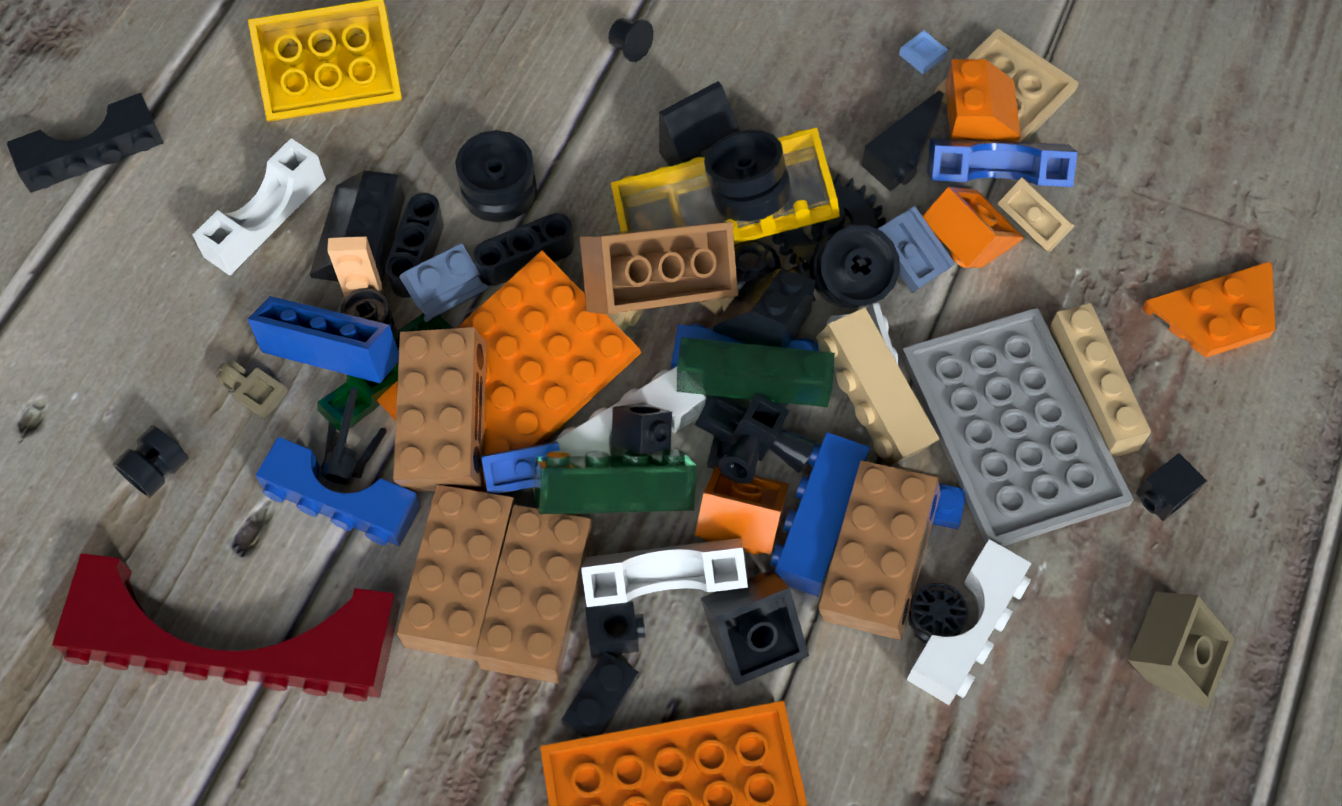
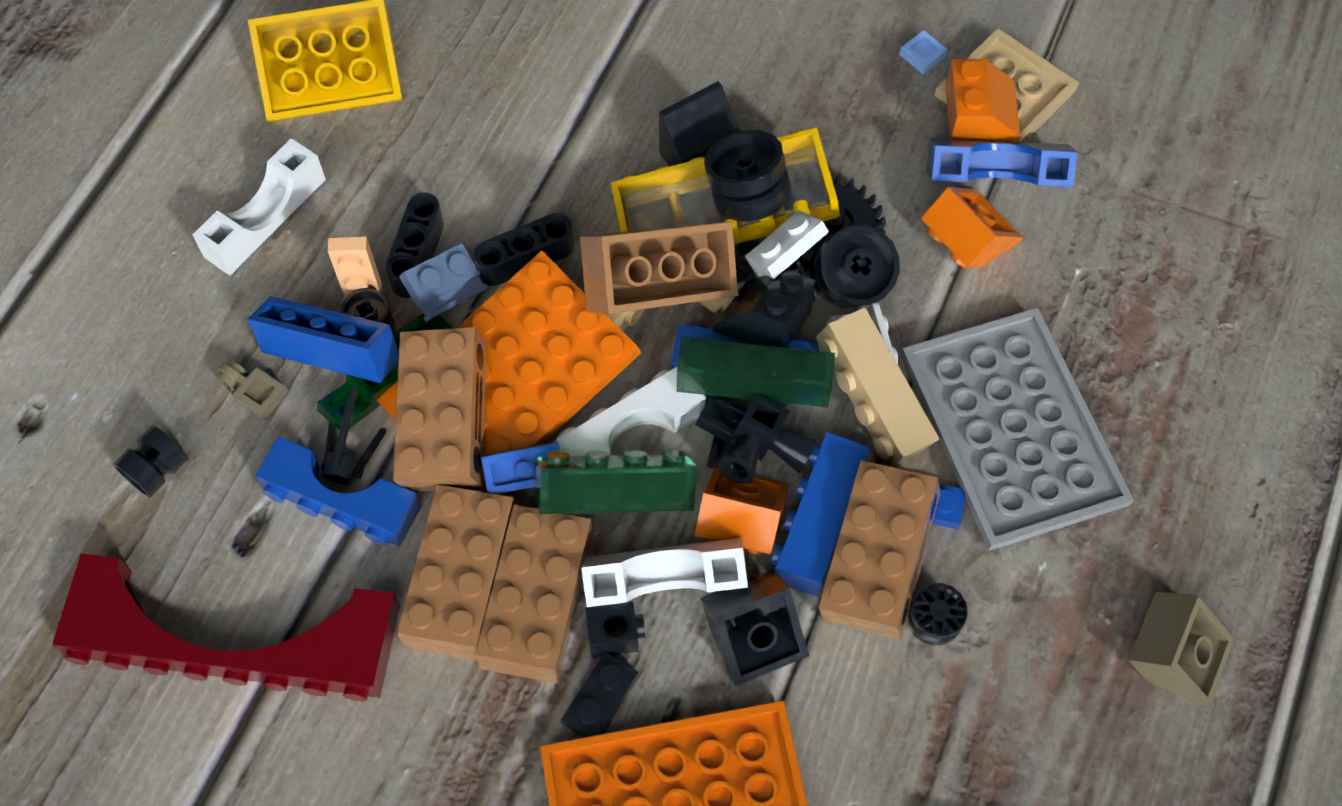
(124, 132): black arch -> none
(362, 207): black slope -> none
(496, 176): black wheel -> none
(631, 38): black piece -> none
(641, 428): black brick -> none
(786, 244): none -> white bracket
(897, 151): black slope -> none
(918, 249): sand blue plate -> none
(947, 660): white arch -> none
(1036, 214): tan plate -> none
(1100, 379): tan brick -> none
(1170, 487): black brick -> none
(1221, 310): orange wing -> none

